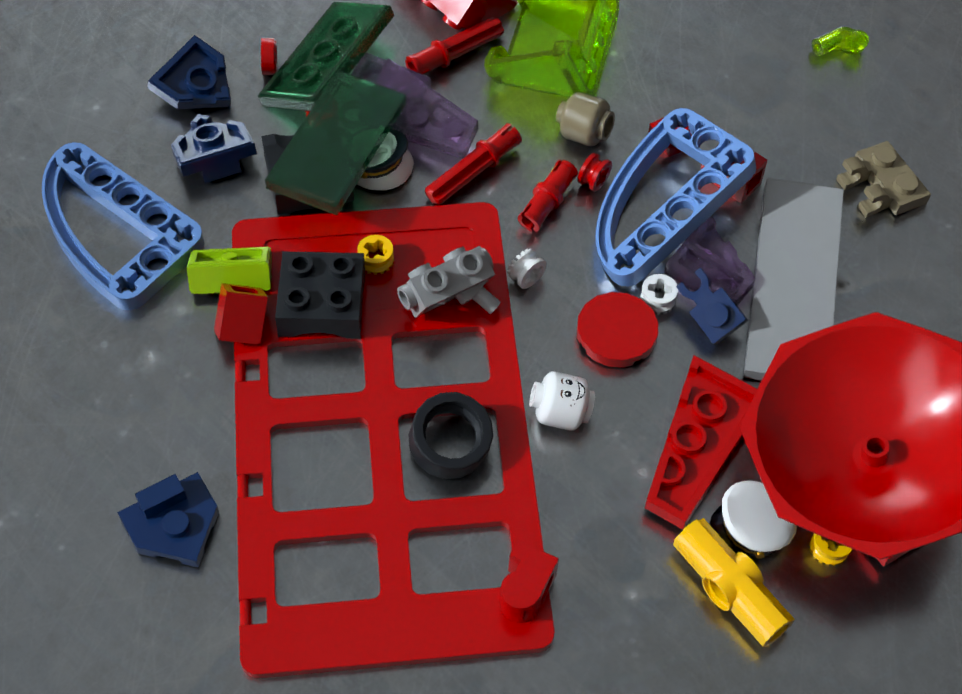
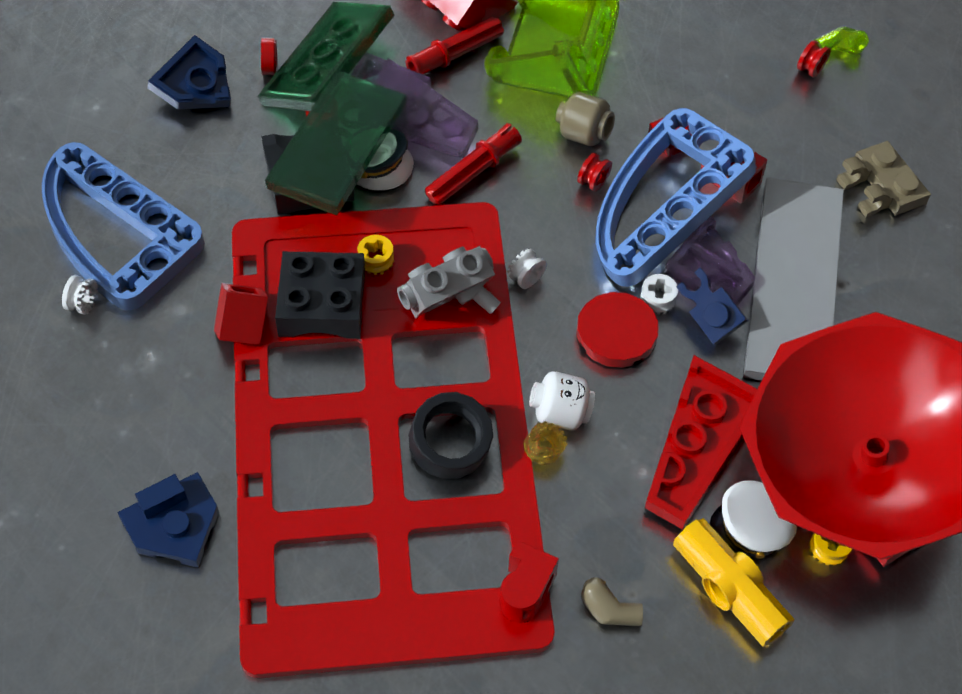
(79, 294): none -> white bush
(212, 148): dark blue plate -> none
(231, 266): lime slope -> none
(543, 432): none -> clear yellow bush
(547, 195): red pin -> none
(605, 606): none -> dark tan arm
(813, 58): none -> red bush

